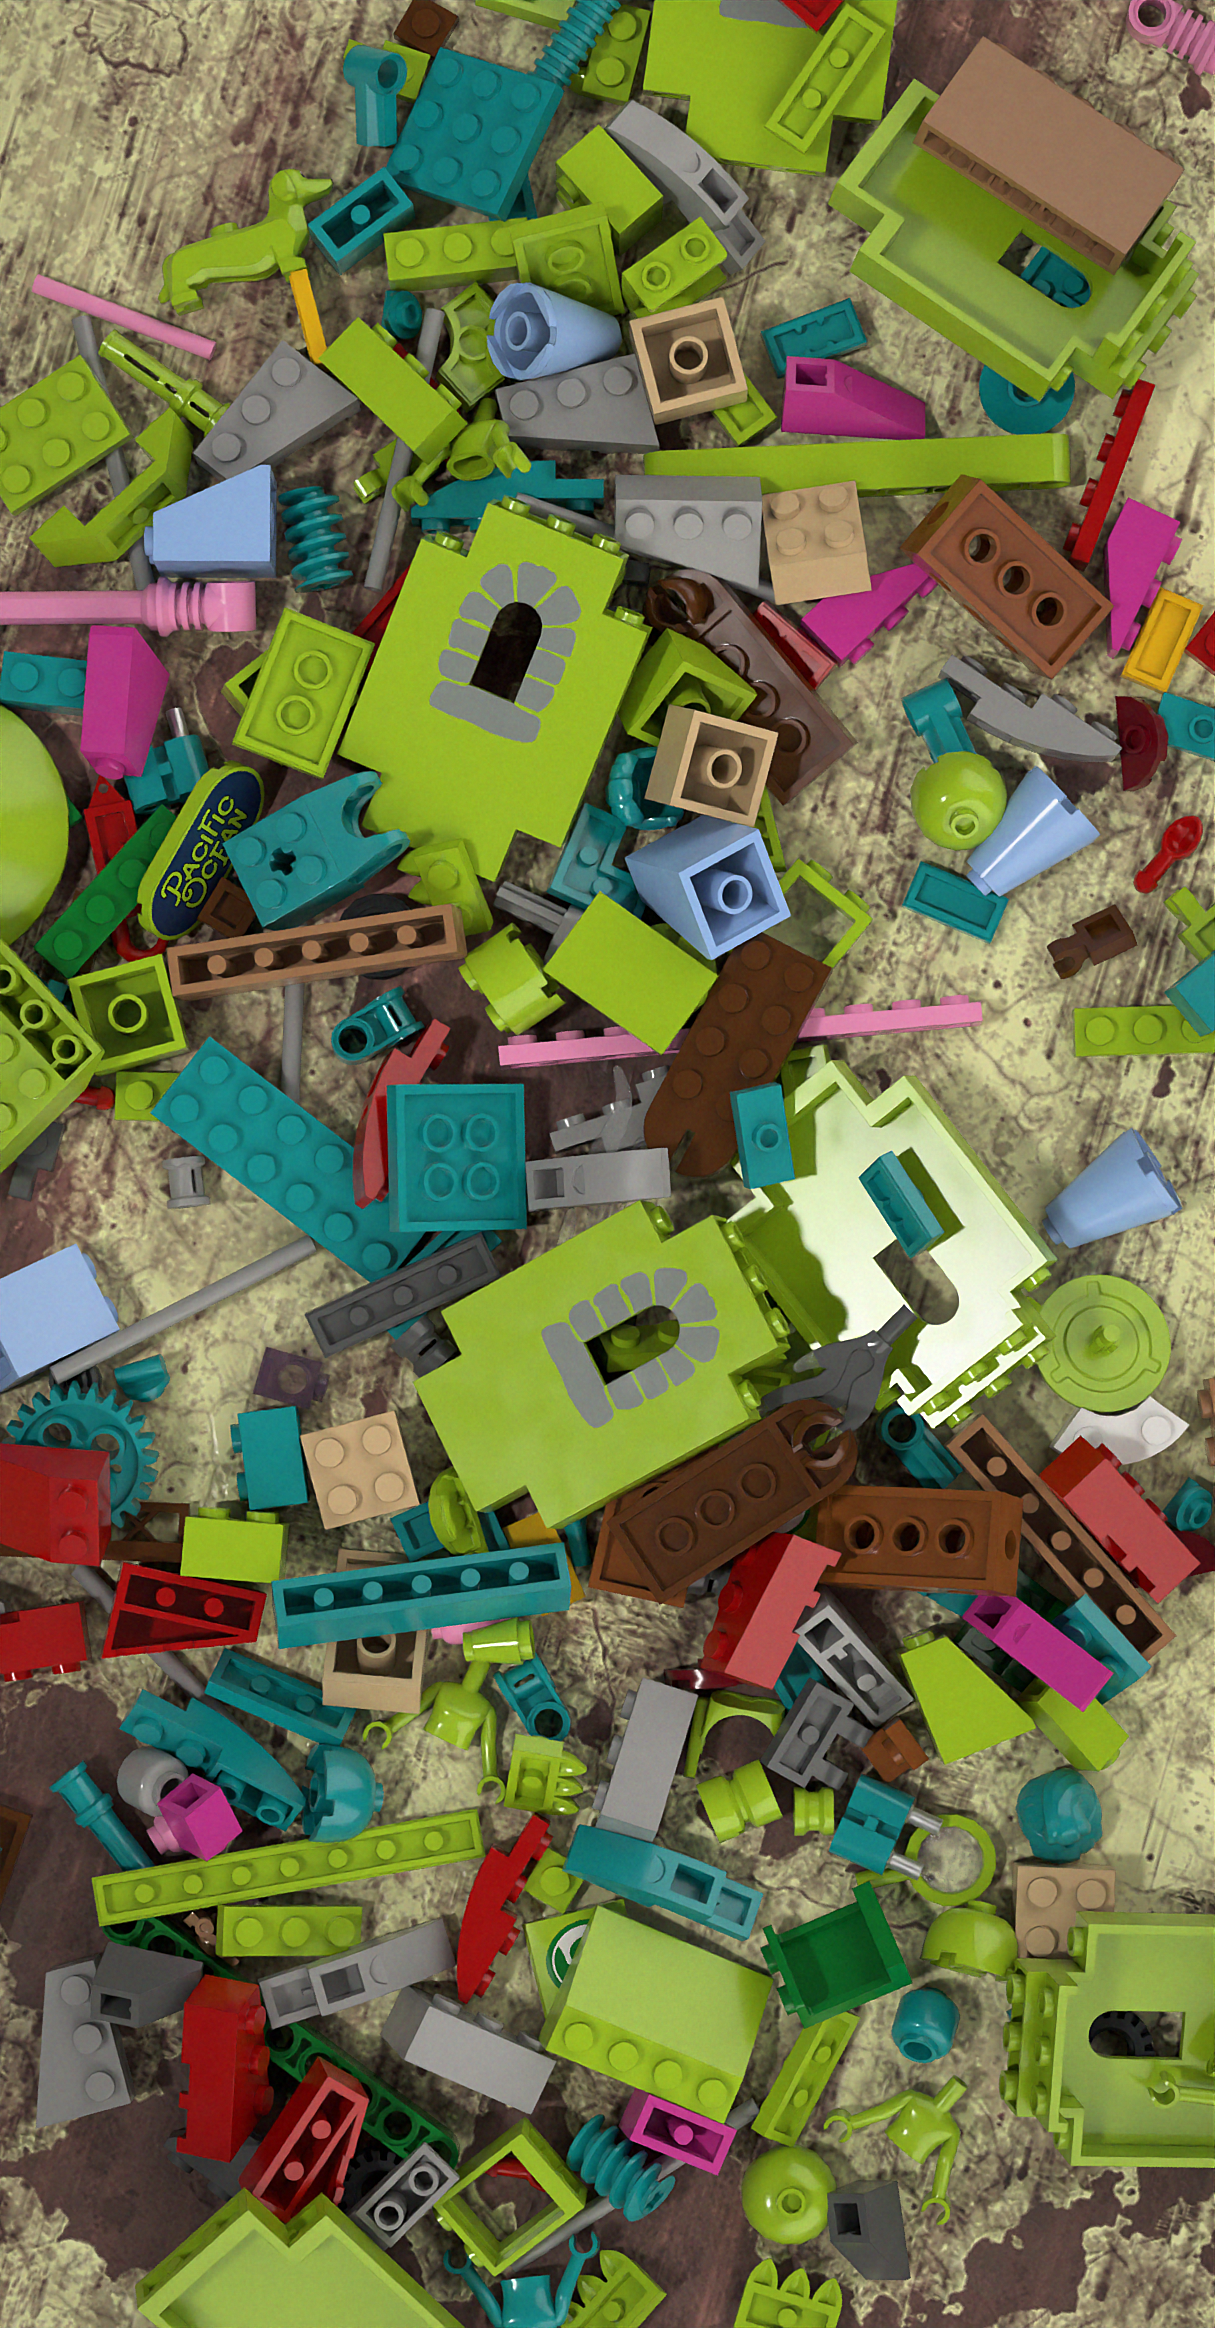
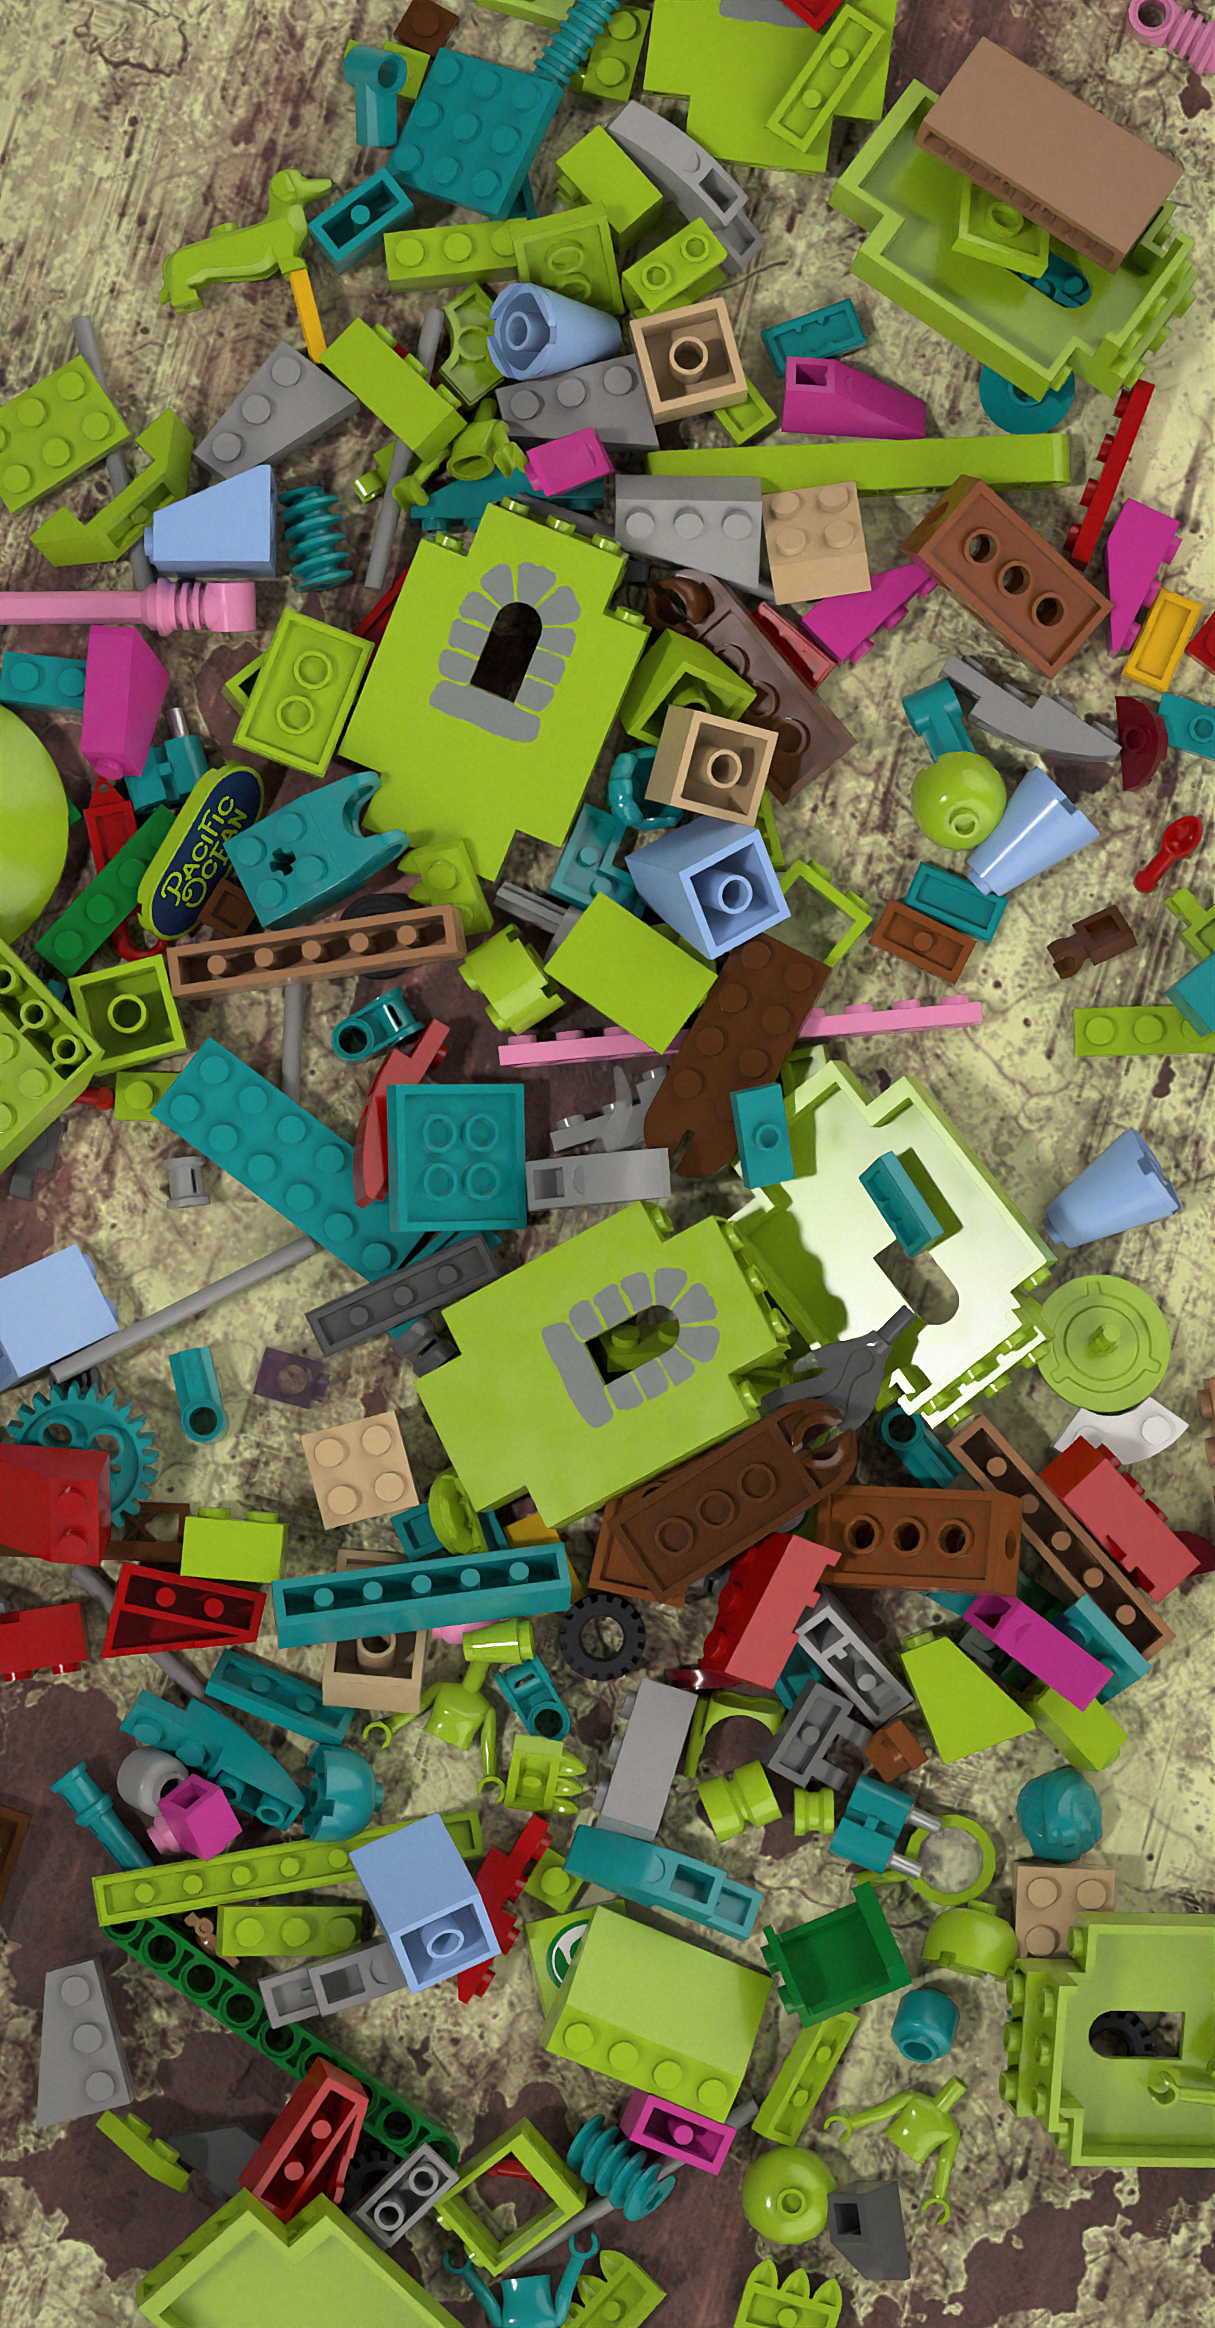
(124, 317): bright pink bar -> none
(141, 1985): dark grey slope -> none
(143, 1379): teal plate -> none
(152, 2156): none -> lime plate
(188, 395): lime pin -> none
(198, 1390): none -> teal piece
(227, 2067): red wedge -> none
(271, 1458): teal brick -> none
(401, 314): teal plate -> none
(425, 1903): none -> light blue slope
(468, 2048): light grey wedge -> none
(568, 463): none -> dark pink slope
(578, 1542): teal bar -> none
(595, 1667): none -> black tyre
(922, 942): none -> dark orange plate
(996, 231): none -> lime plate
(1189, 1507): teal plate -> none

